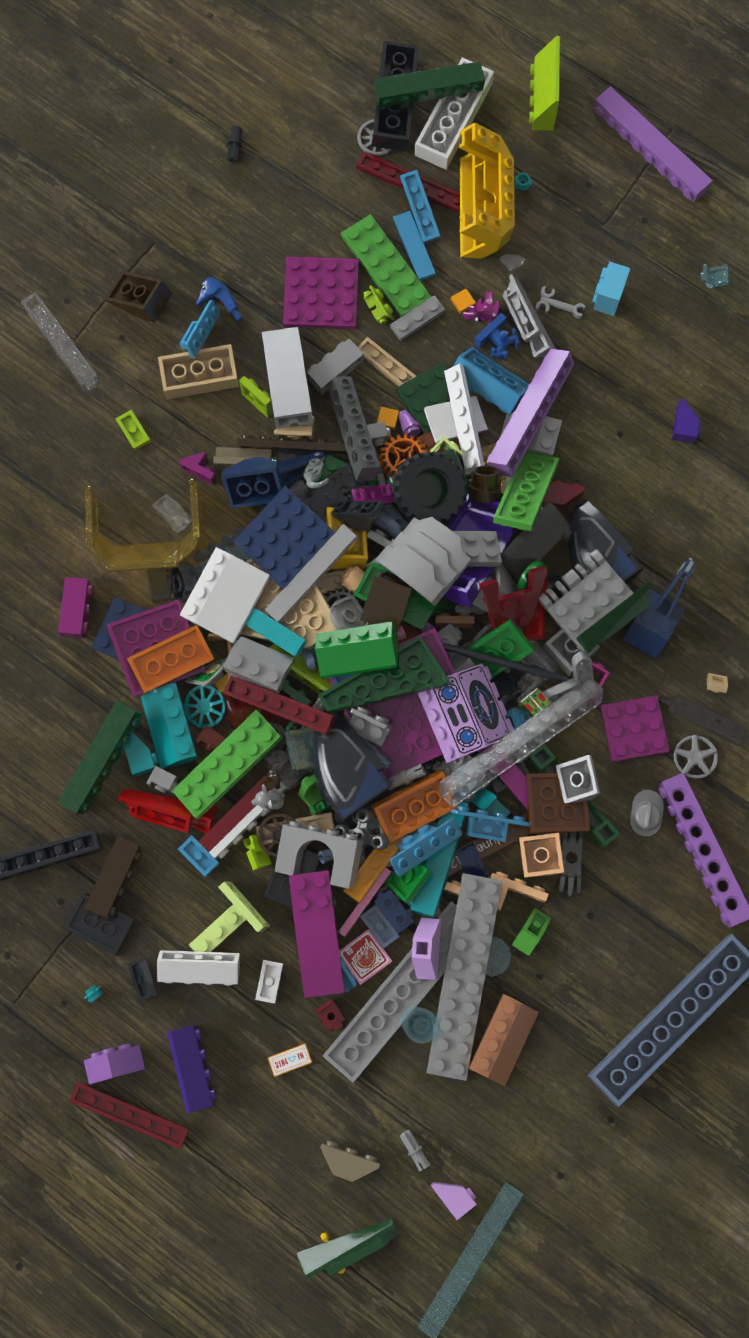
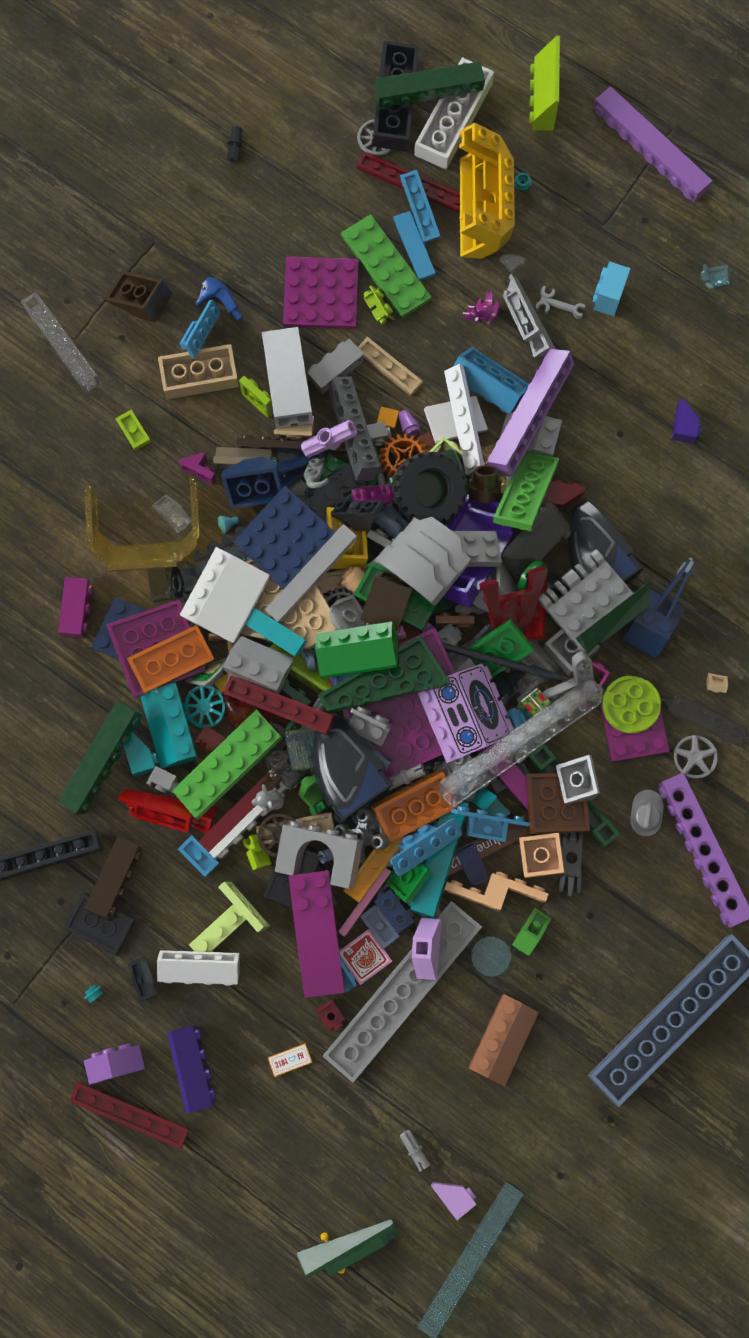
(226, 523): none -> medium azure rock
(269, 981): white plate -> none
(329, 438): none -> lavender piece
(347, 1163): dark tan slope -> none
(417, 318): light grey plate -> none
(419, 1024): clear light blue piece -> none
(423, 391): dark green plate -> none
(462, 301): light orange tile -> none
(464, 976): light grey plate -> none
(497, 337): blue piece -> none
(631, 704): none -> lime tile

